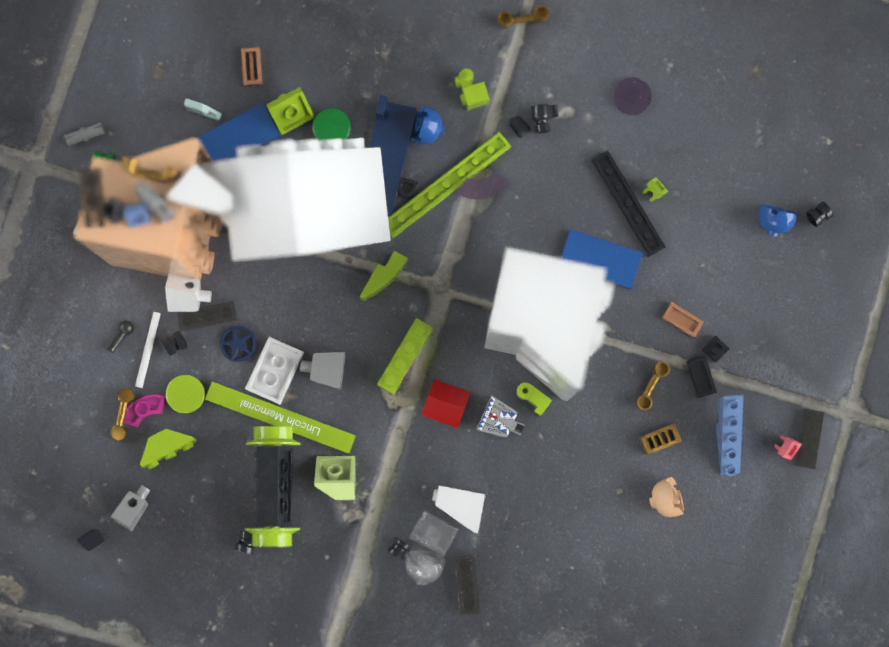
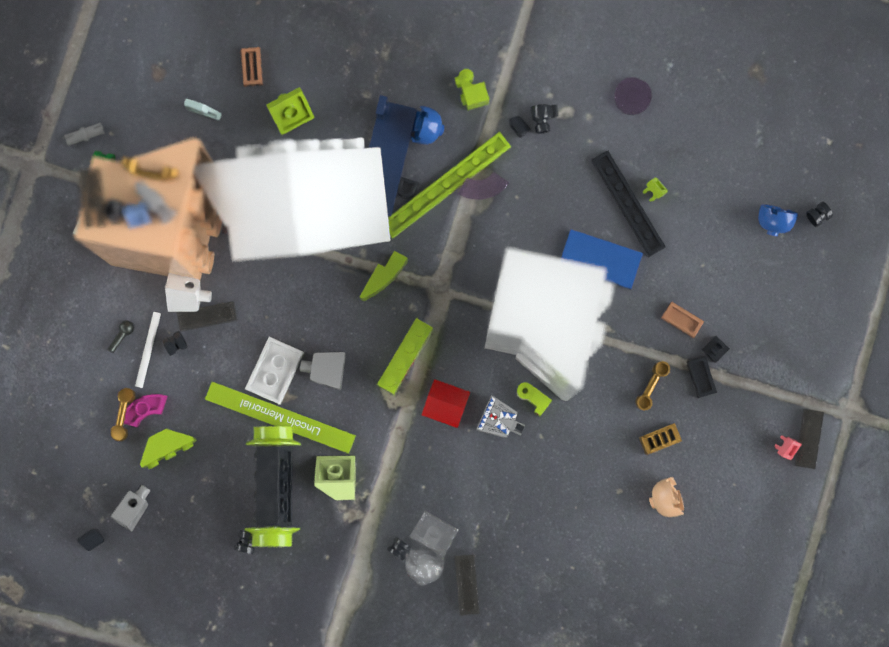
(185, 394): lime tile -> none
(201, 193): white slope -> none
(237, 343): dark blue wheel -> none
(245, 130): blue tile -> none
(331, 125): green tile -> none
(461, 505): white slope -> none
(540, 15): pearl gold bar -> none
(729, 433): medium blue slope -> none

